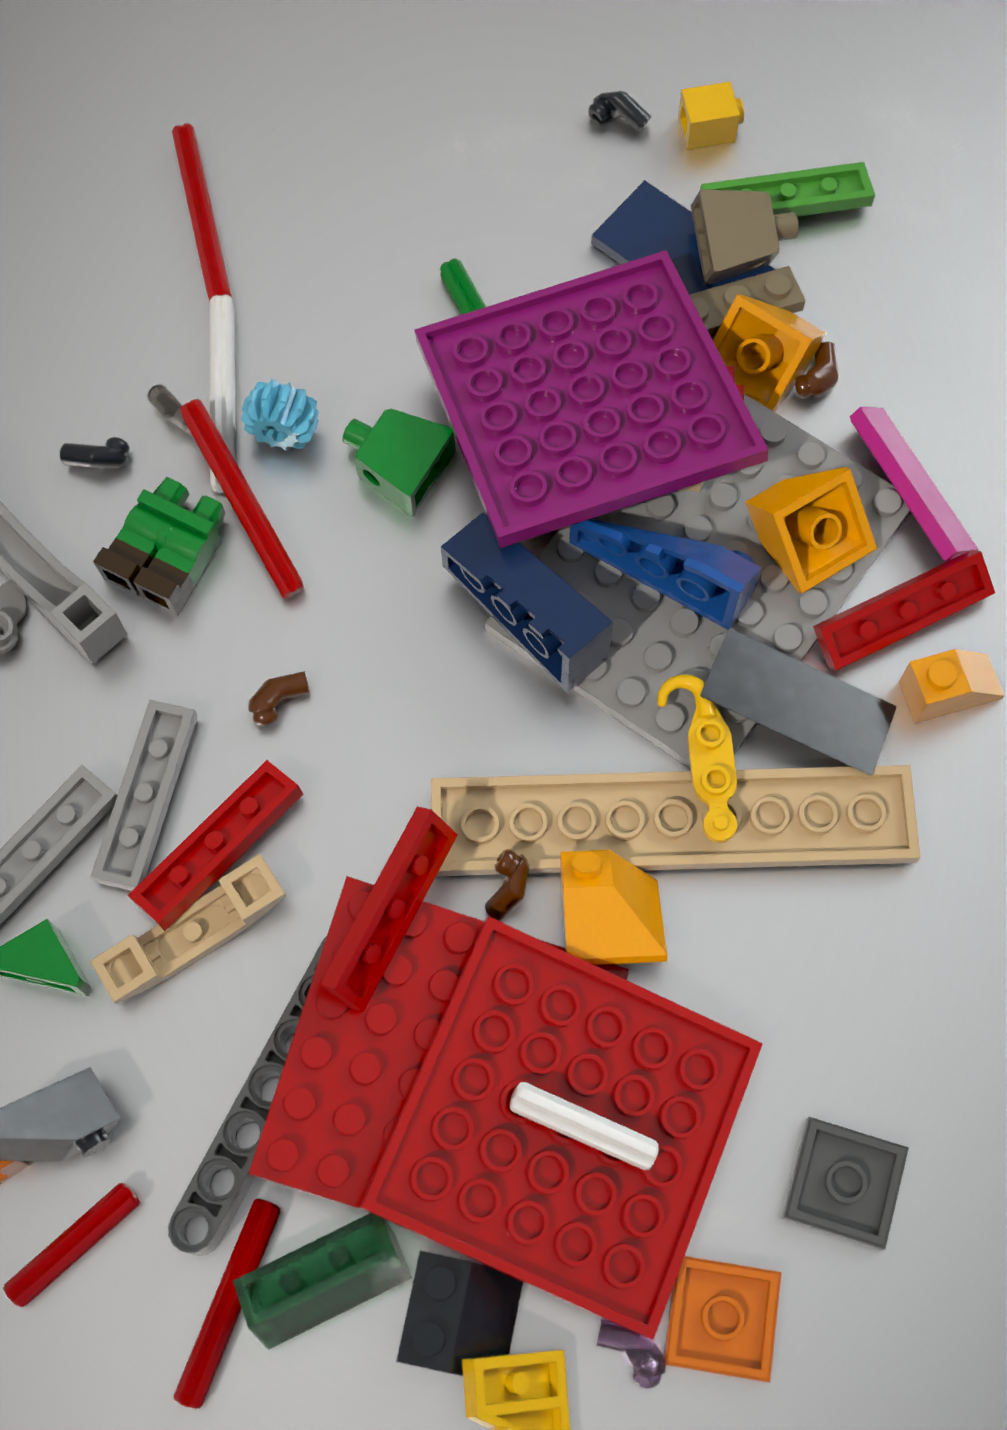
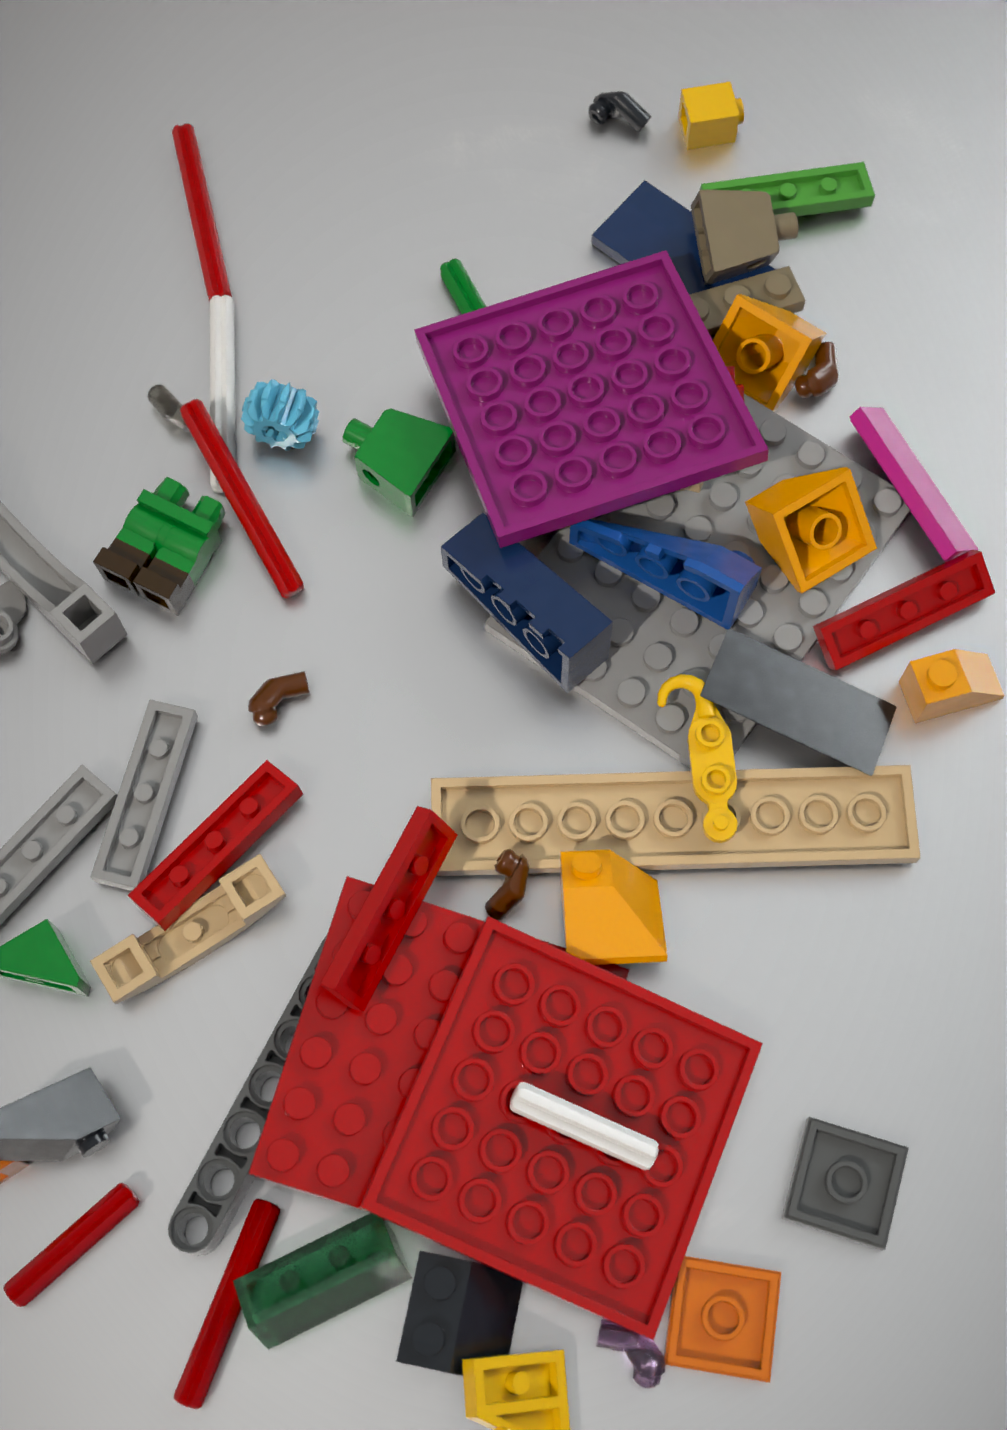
(93, 456): black arm -> none

